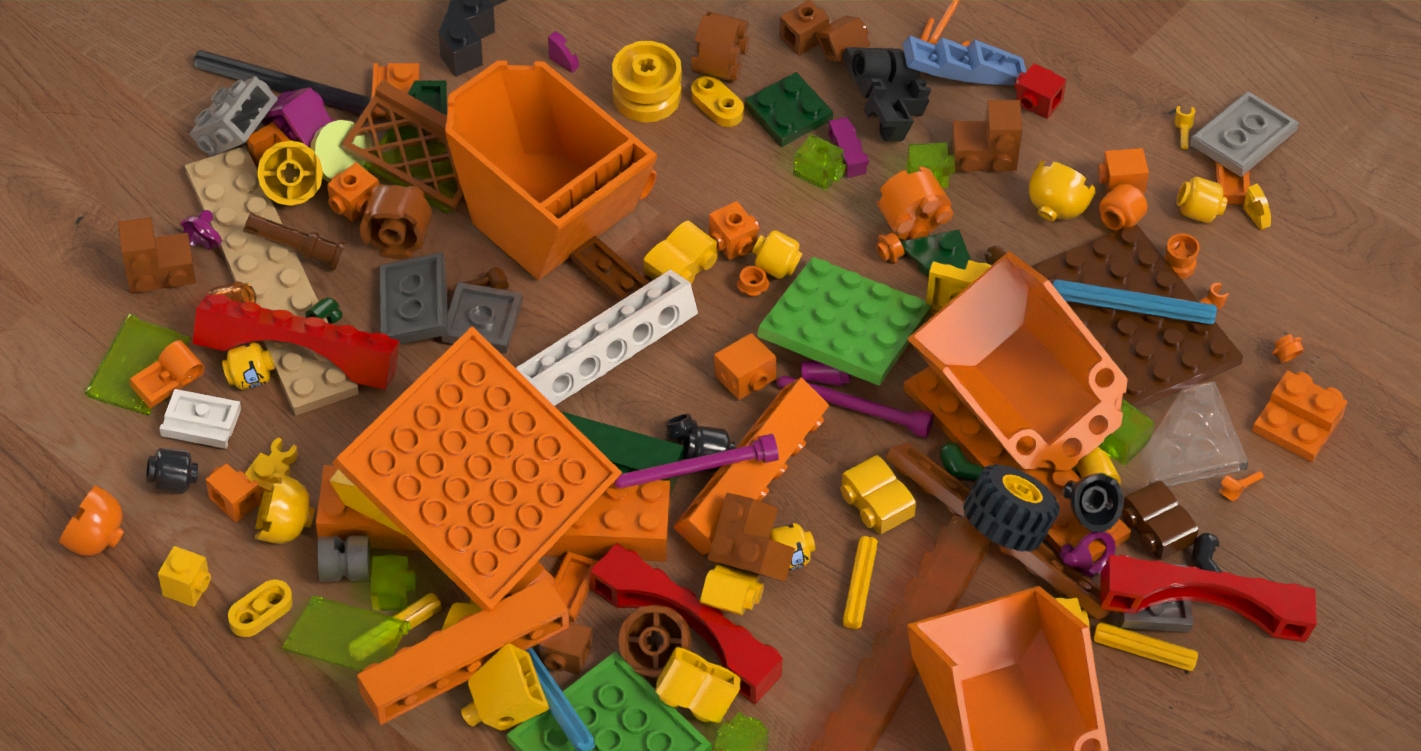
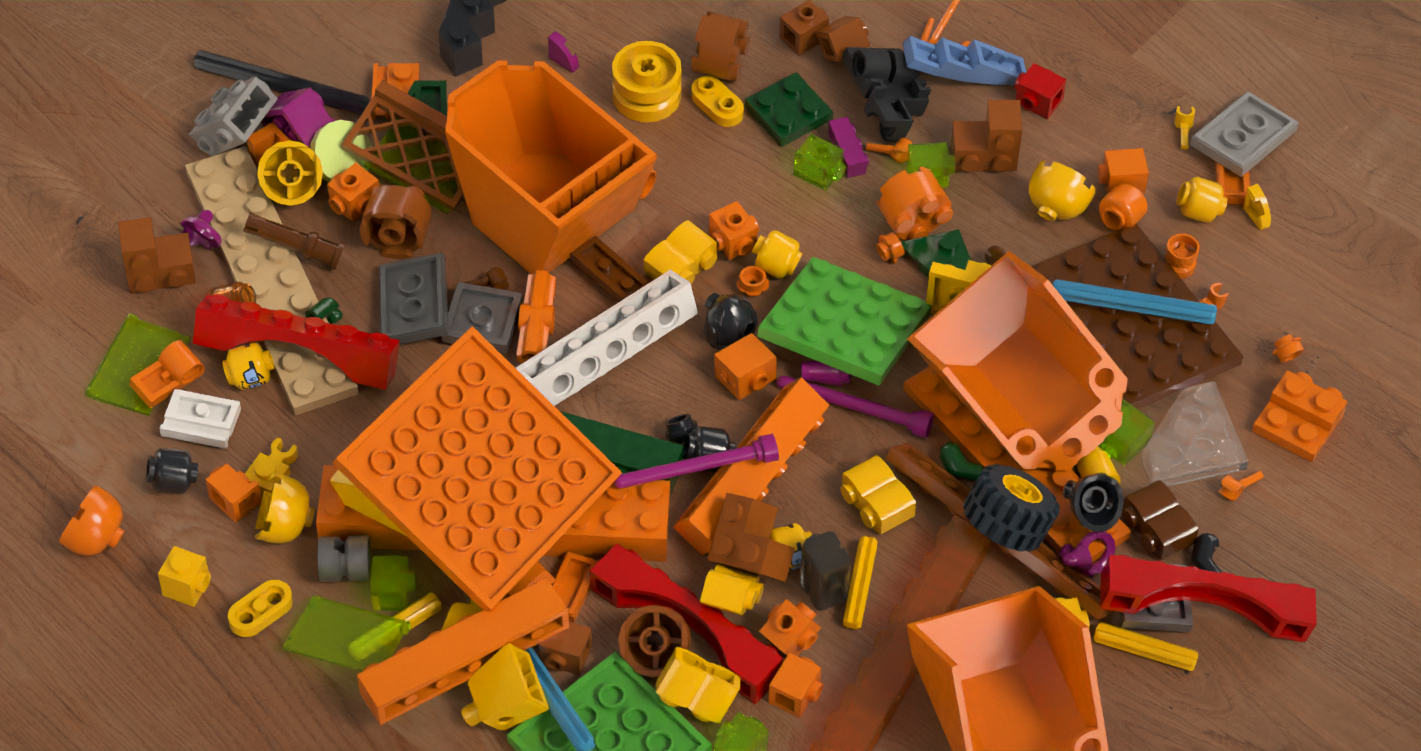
(536, 315): none -> orange piece
(728, 319): none -> black helmet
(791, 627): none -> orange brick
(795, 685): none -> orange brick
(825, 570): none -> clear smoke brick
(897, 152): none -> orange hand

